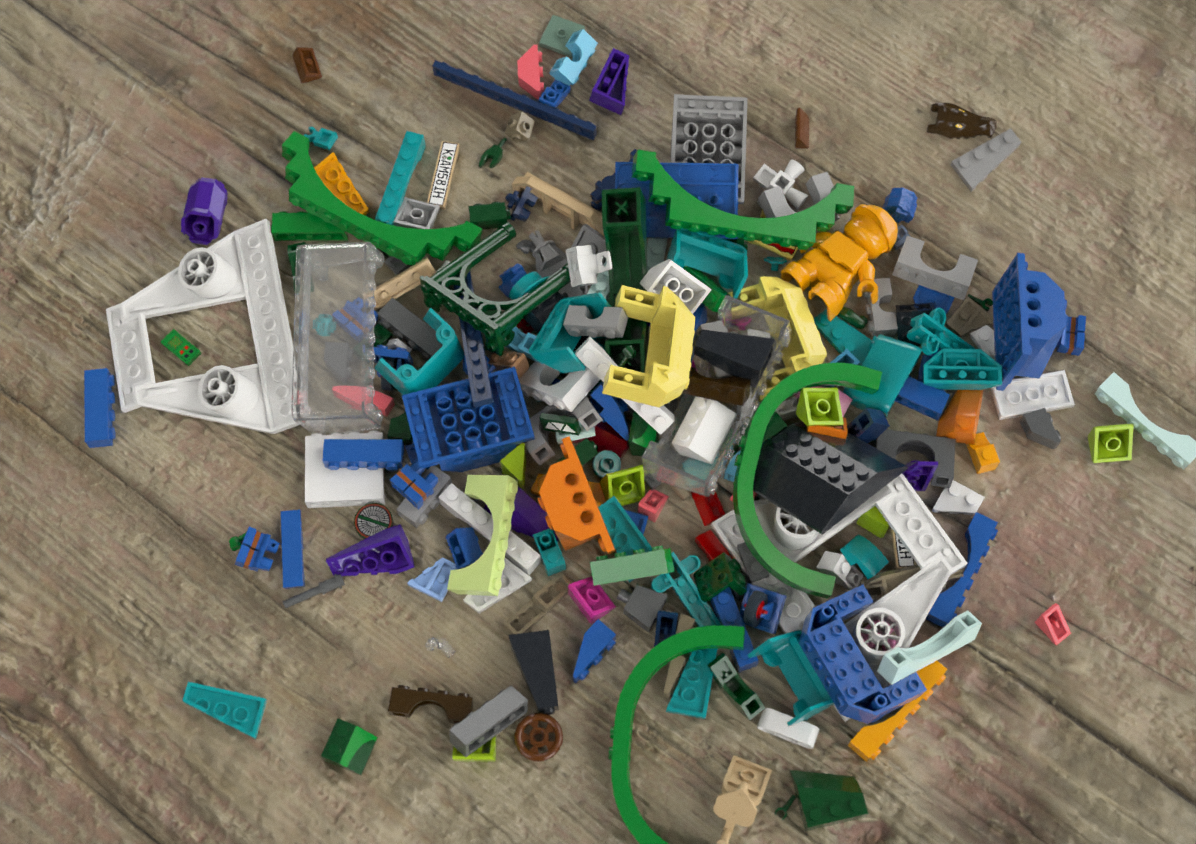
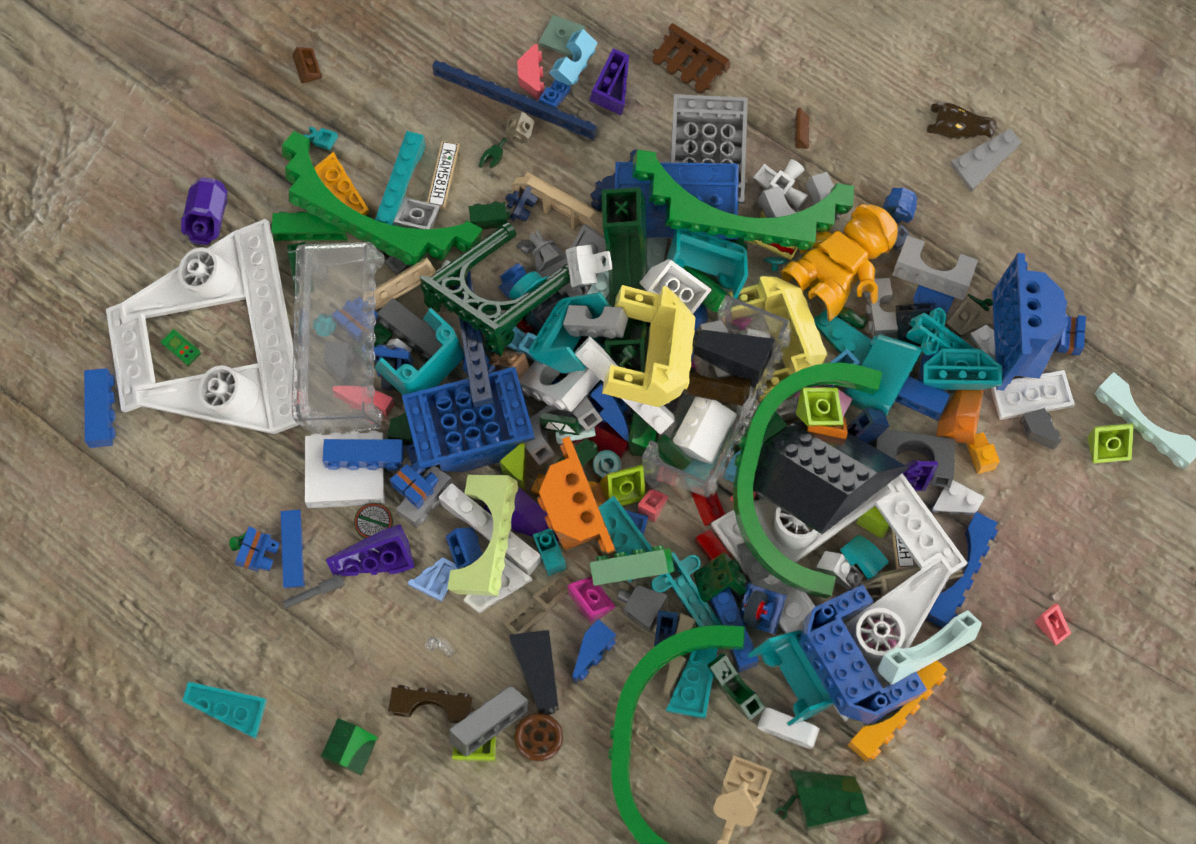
(672, 454): none -> dark green tile
(690, 44): none -> reddish brown fence

